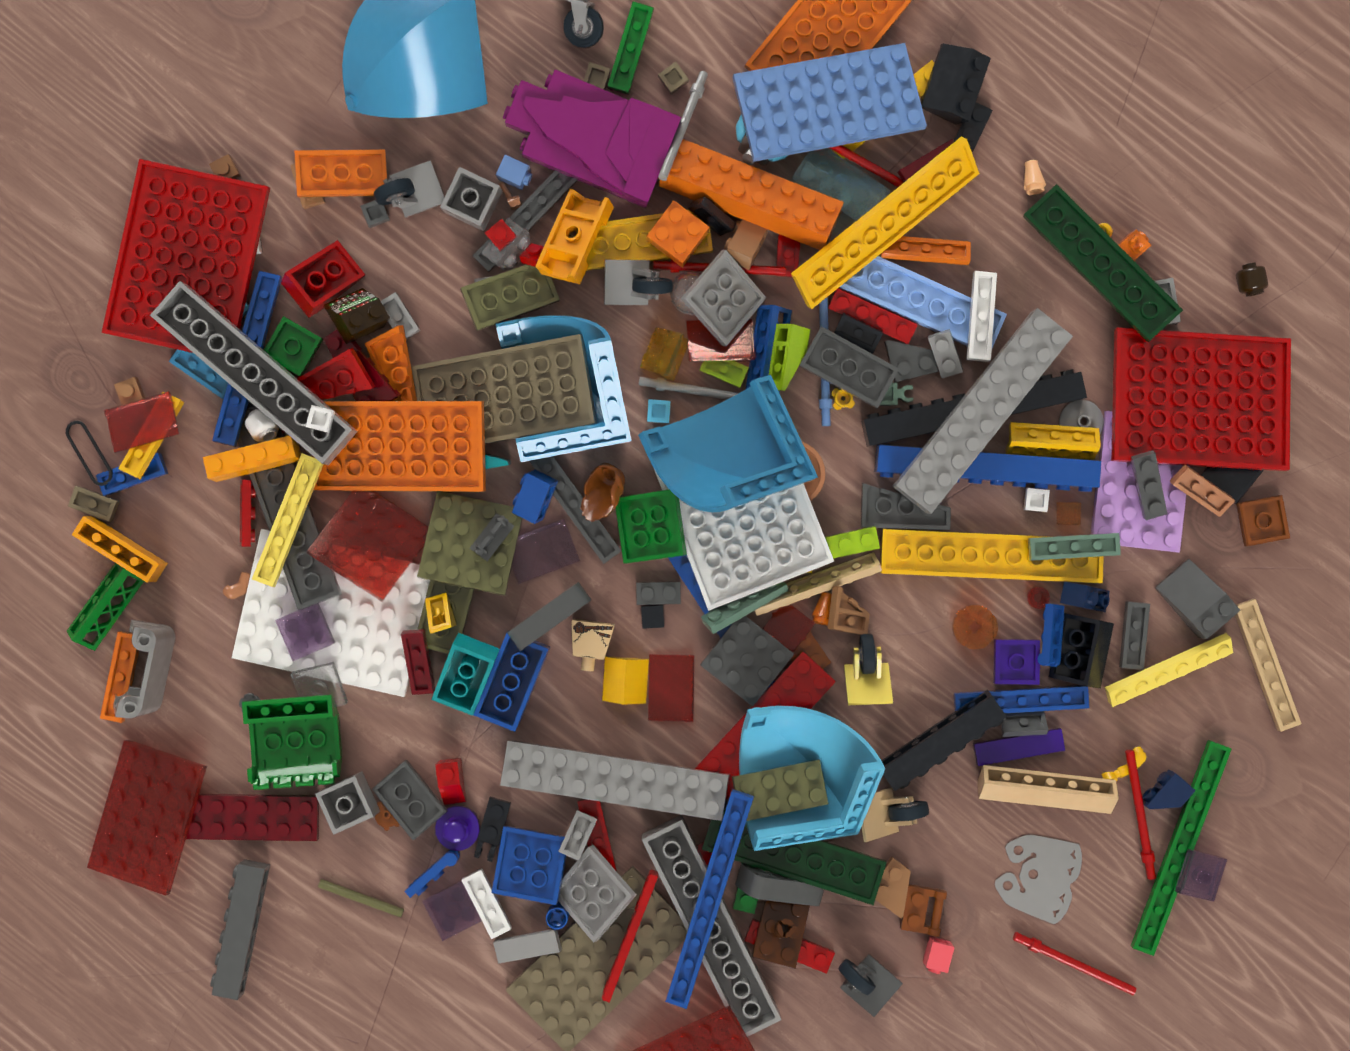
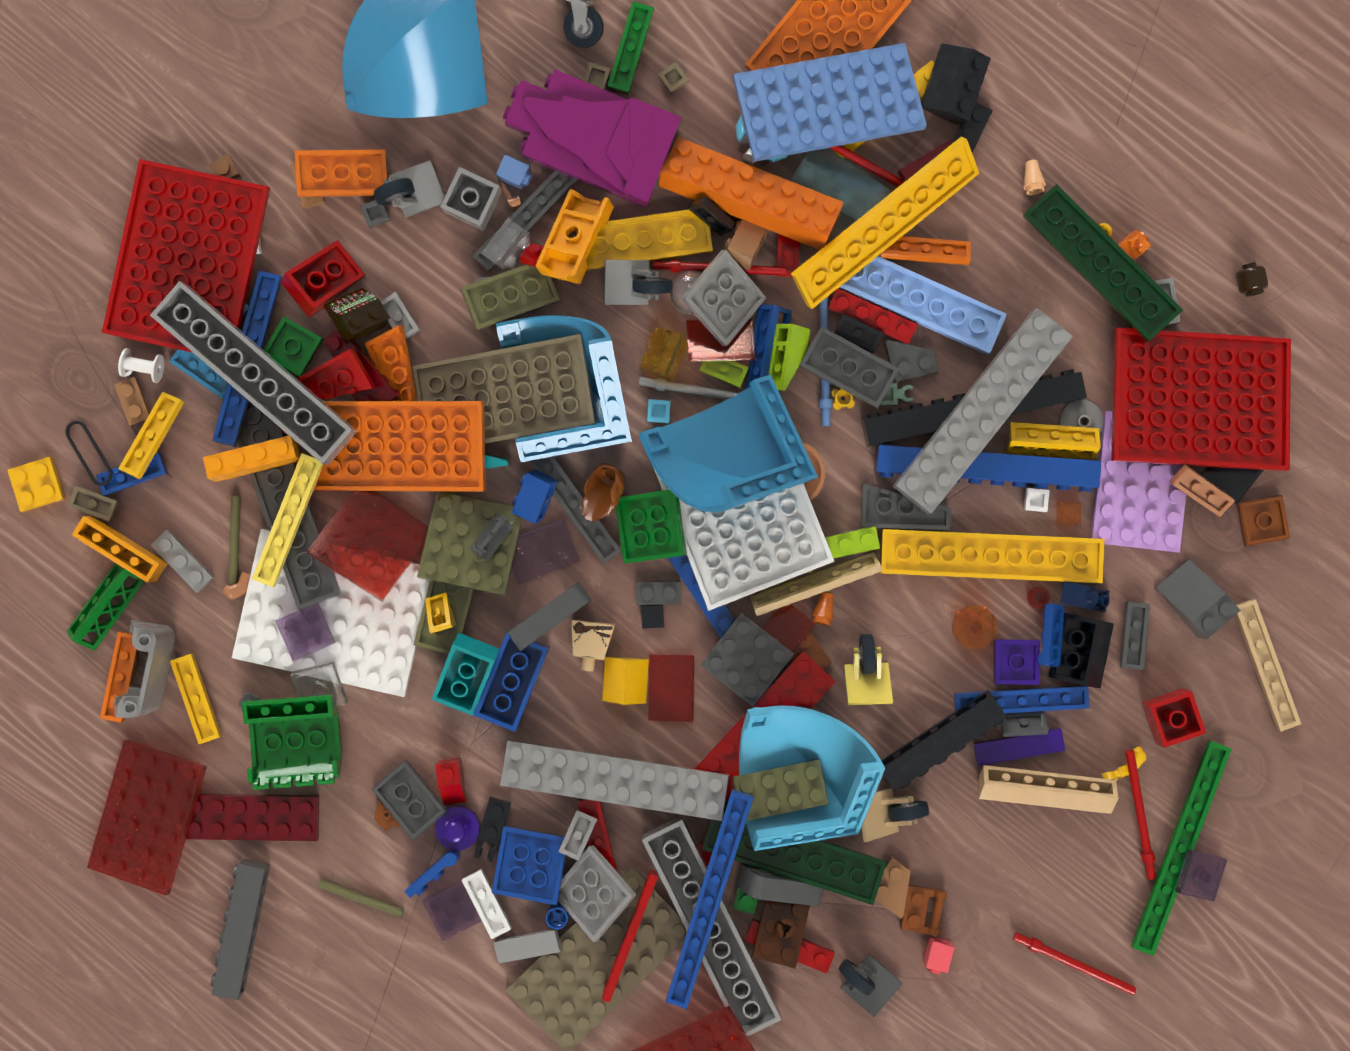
(36, 484): none -> yellow plate
(128, 364): none -> white piece
(142, 422): clear red piece -> none
(182, 561): none -> light grey plate
(196, 698): none -> yellow plate
(234, 540): none -> olive bar
(247, 513): red plate -> none
(260, 426): white head -> none
(320, 418): white tile -> none
(347, 802): light grey brick -> none
(418, 661): dark red plate -> none
(500, 234): red plate -> none
(678, 233): orange brick -> none
(695, 93): light grey bar -> none
(729, 613): sand green plate -> none
(846, 614): medium nougat wing -> none
(945, 353): light grey plate -> none
(981, 316): white plate -> none
(1053, 877): light grey piece -> none
(1074, 546): sand green plate -> none
(1149, 485): dark grey plate -> none
(1168, 792): dark blue slope -> none
(1169, 669): light yellow plate -> none
(1173, 717): none -> red brick

